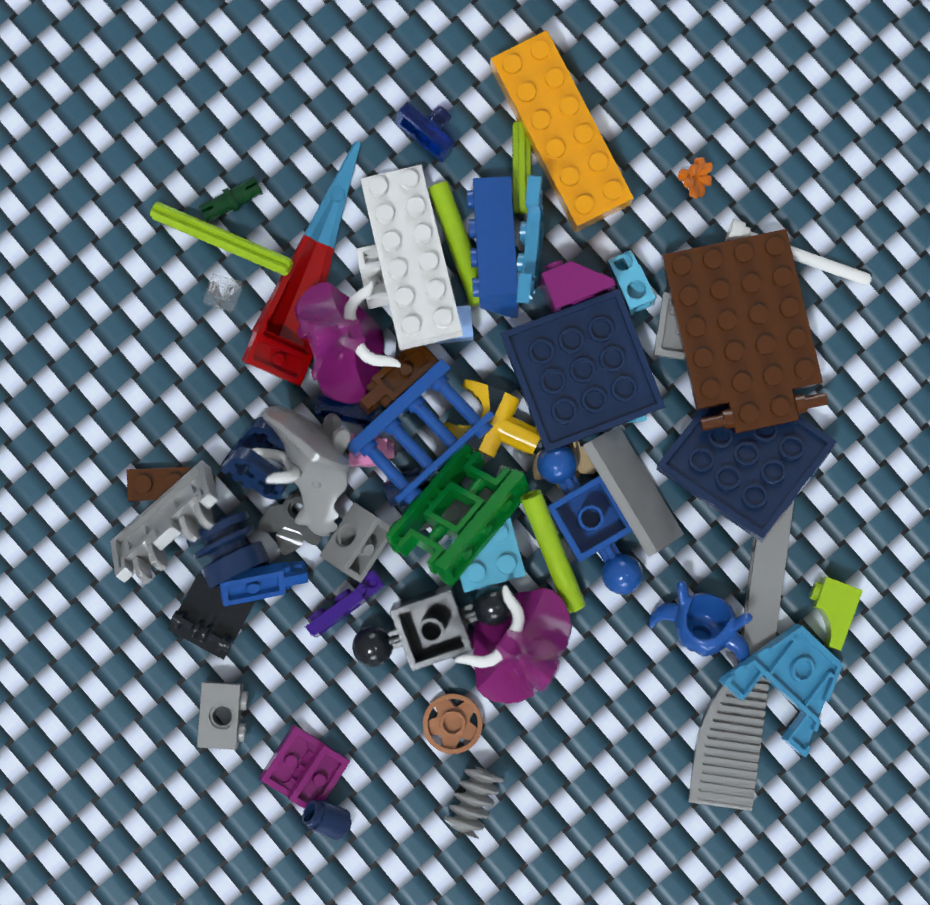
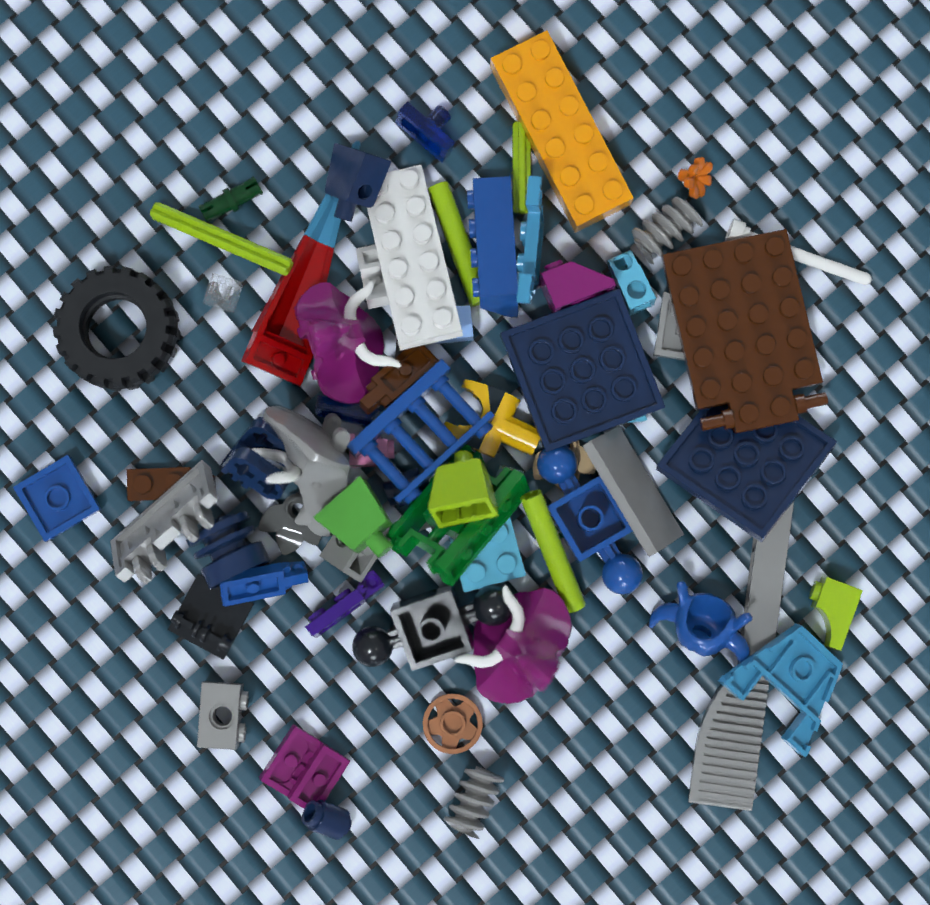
(57, 498): none -> blue plate
(84, 301): none -> black tyre
(354, 179): none -> dark blue torso
(357, 519): none -> bright green torso
(462, 492): none -> lime torso
(665, 228): none -> light grey piece

